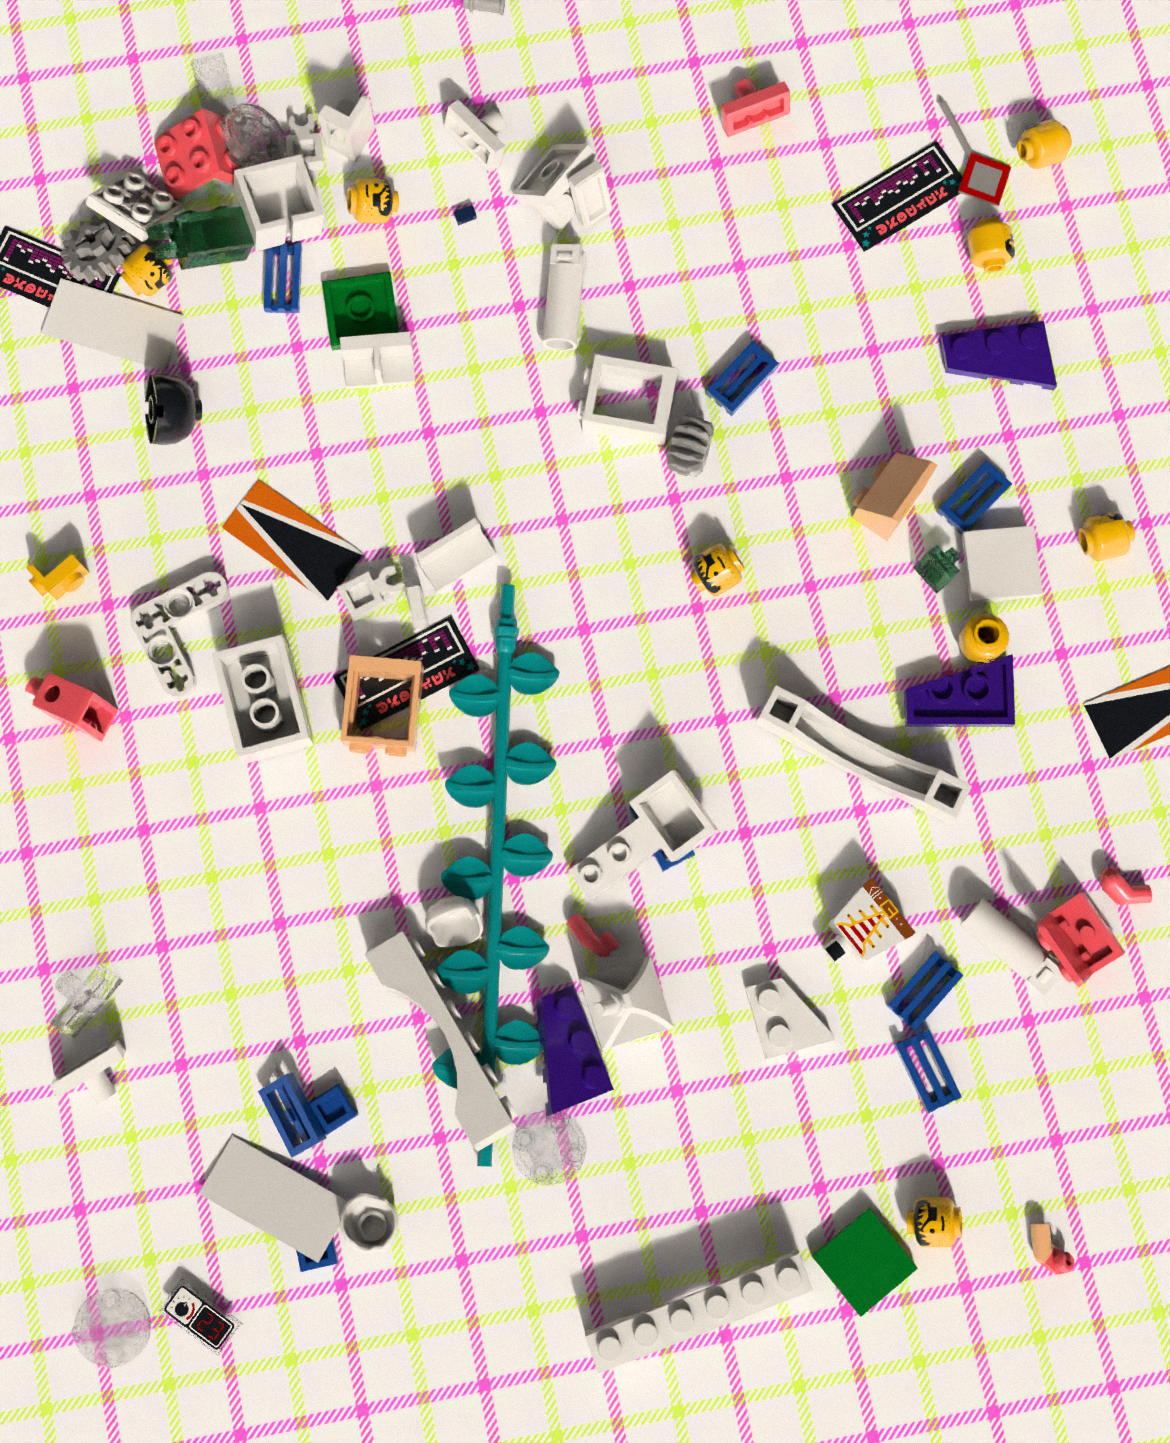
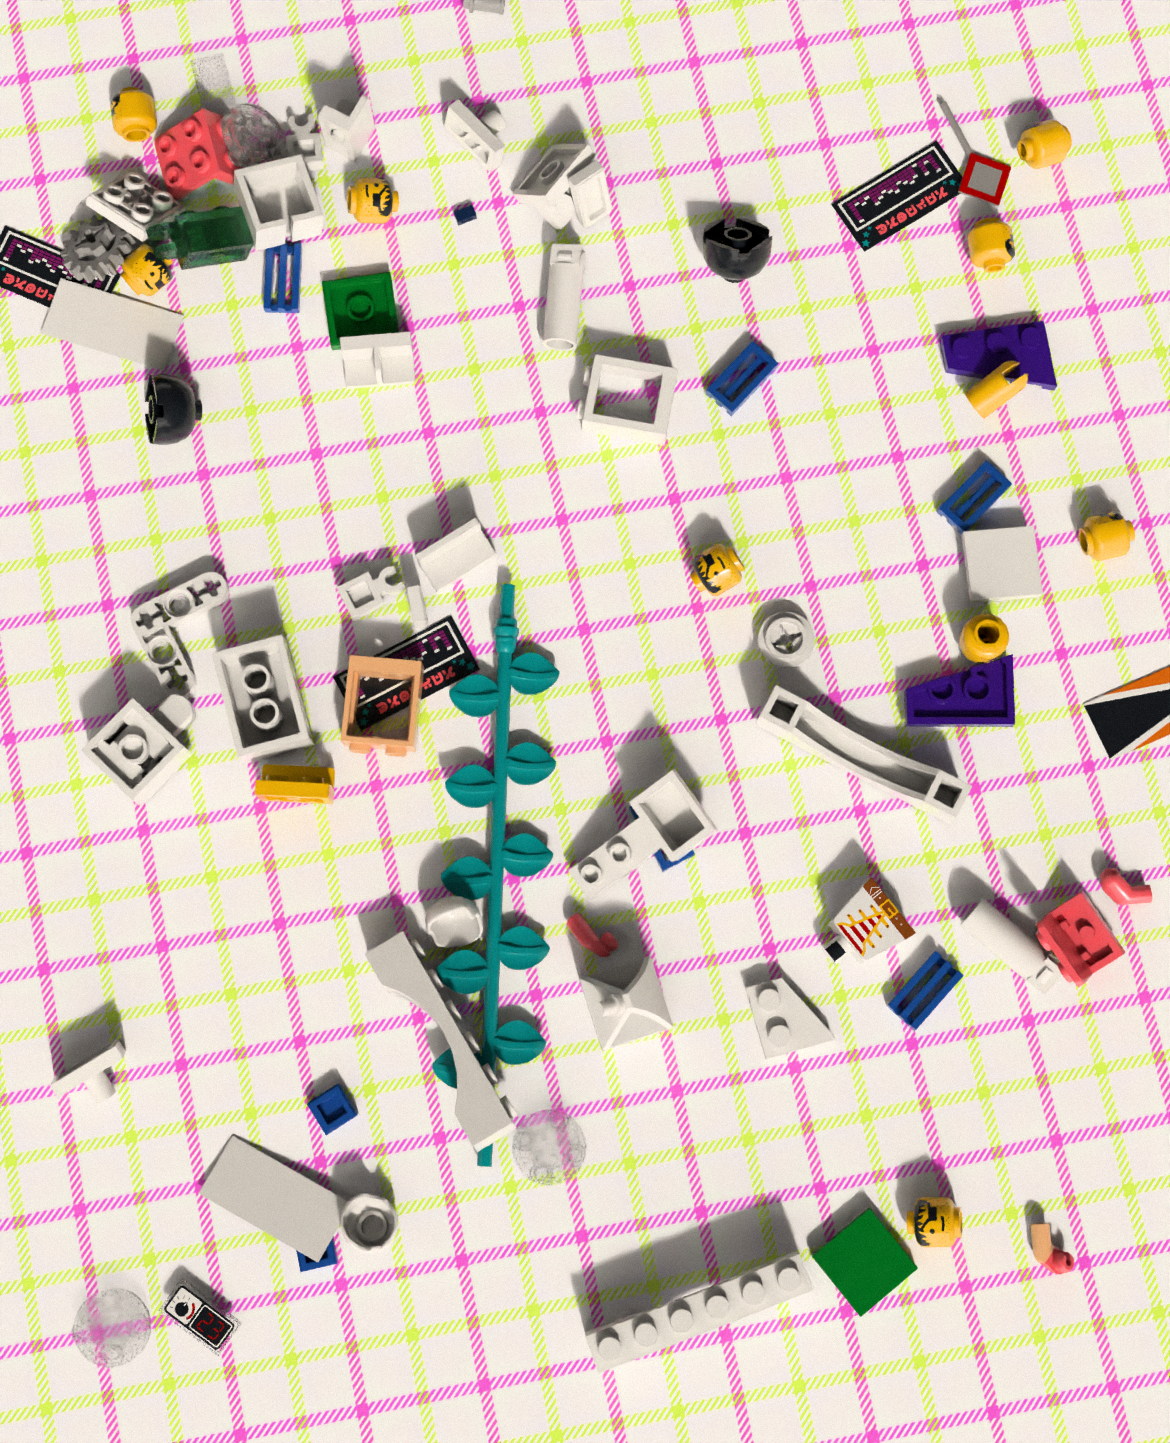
(64, 578): yellow bracket -> none
(71, 705): coral torso -> none
(83, 998): clear tile -> none
(133, 114): none -> yellow head
(142, 747): none -> white brick
(292, 540): sticker -> none
(296, 784): none -> yellow bracket
(296, 1111): blue tile -> none
(571, 1057): dark purple wing -> none
(690, 446): light grey gear -> none
(736, 249): none -> black cylinder
(754, 106): coral tile -> none
(792, 625): none -> white gear
(892, 493): light nougat slope -> none
(938, 567): clear green tile -> none
(942, 1100): blue tile -> none
(995, 390): none -> yellow piece

